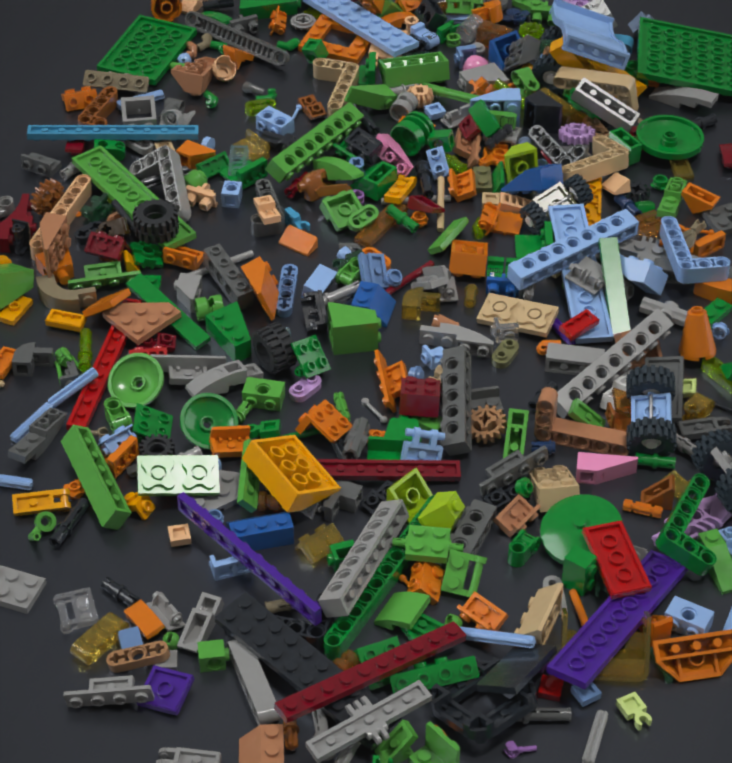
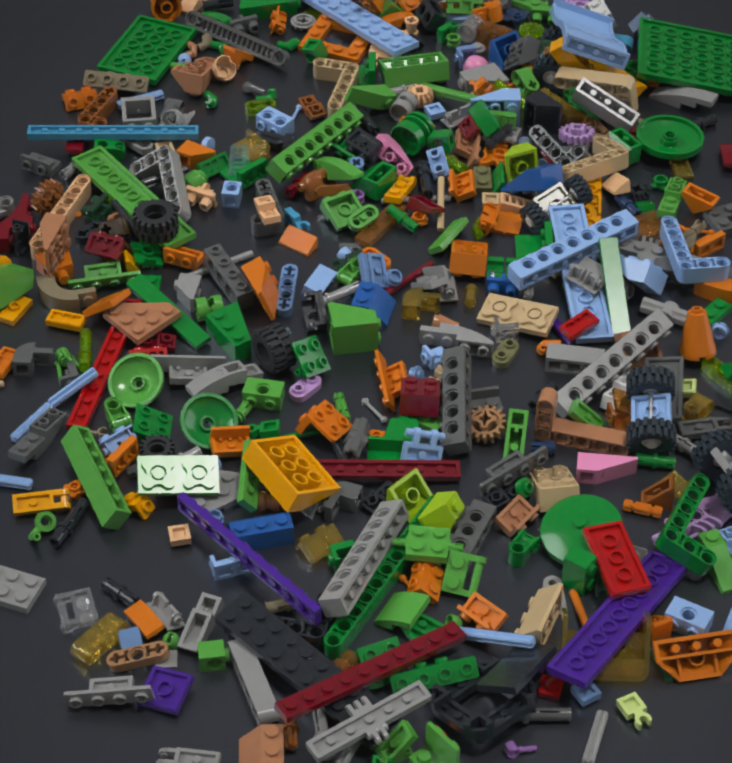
(423, 34): light blue leg -> none

